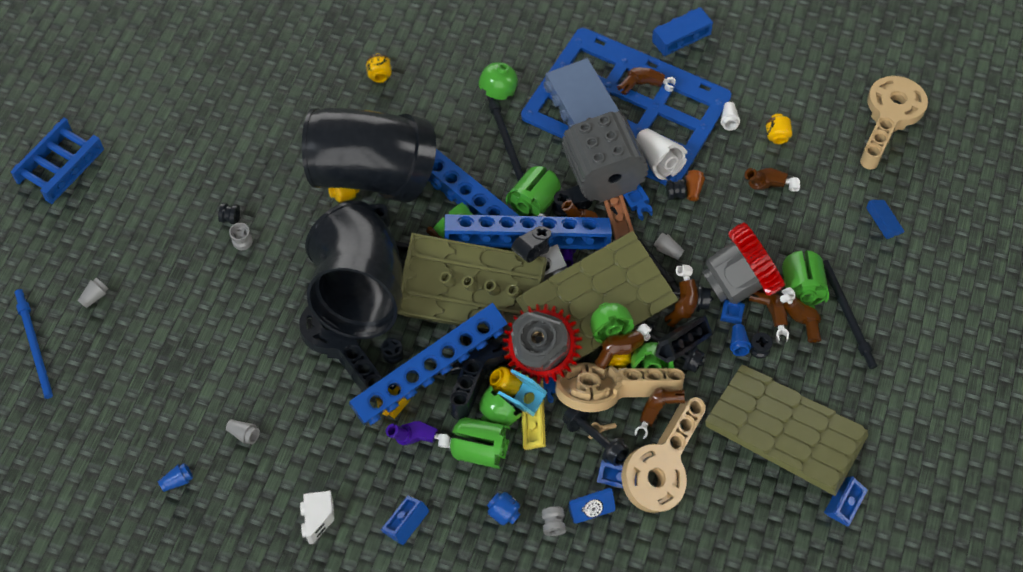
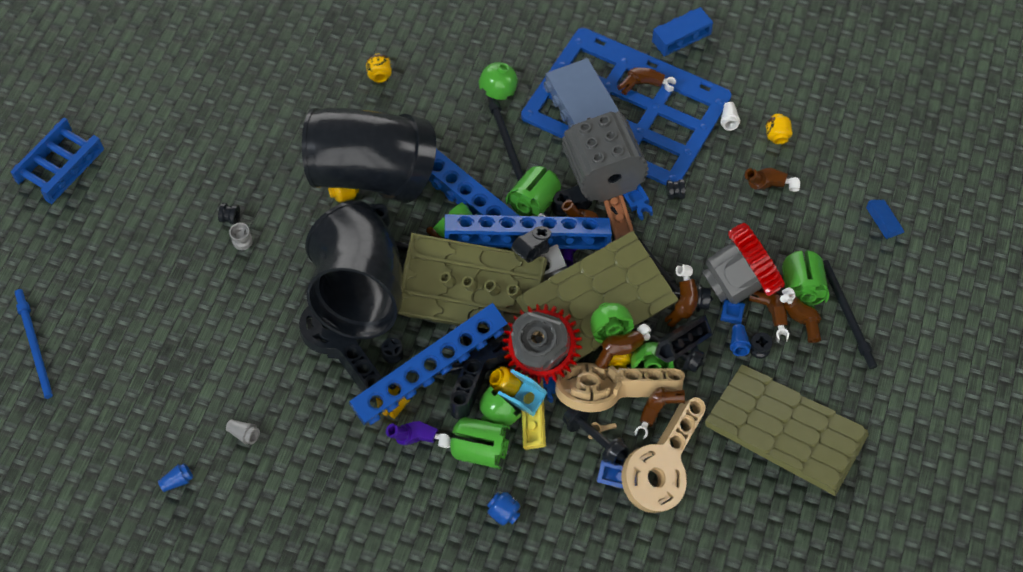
(92, 292): light grey cone -> none
(318, 514): white slope -> none
(405, 520): blue slope -> none
(553, 521): light grey wheel -> none
(592, 505): blue slope -> none
(661, 153): white cone -> none
(668, 246): light grey cone -> none
(694, 184): dark orange cone -> none
(847, 501): blue slope -> none
(890, 115): tan beam -> none

